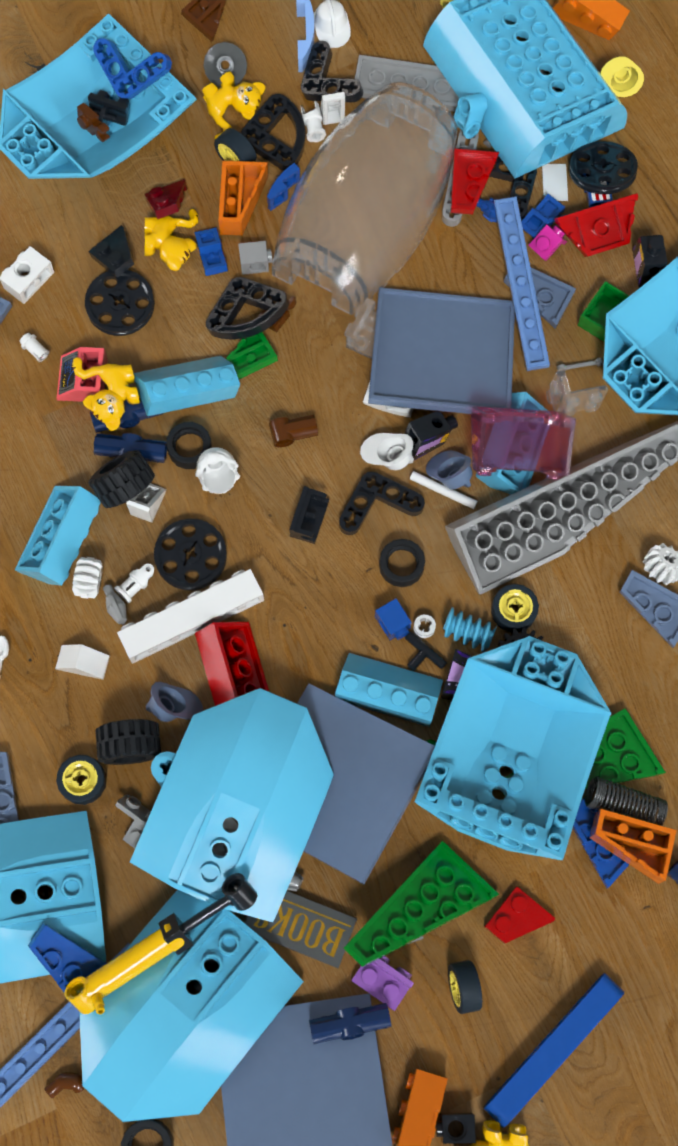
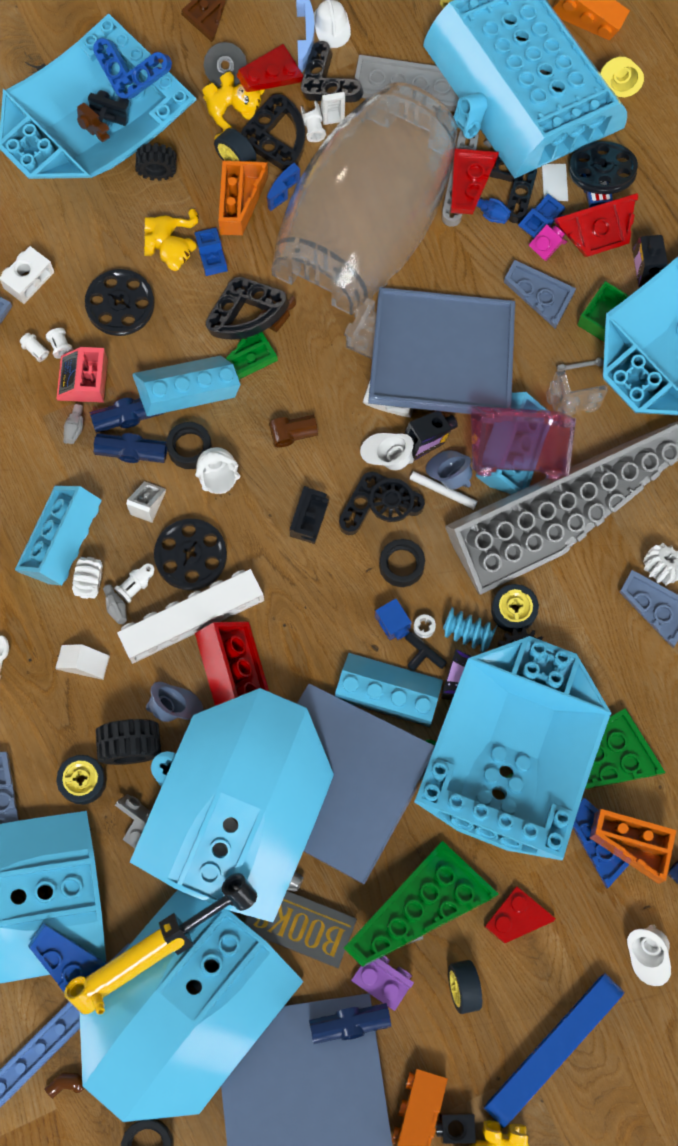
(58, 342): none -> white bush
(73, 425): none -> light grey piece
(109, 404): yellow animal -> none
(114, 252): black wing -> none
(121, 479): black tyre -> none
(155, 162): none -> black tyre
(166, 199): dark red wing -> none
(254, 257): light grey brick -> none
(270, 71): none -> red wing
(391, 500): none -> black wheel
(521, 284): medium blue tile -> none
(603, 791): dark grey piece -> none
(650, 955): none -> white piece

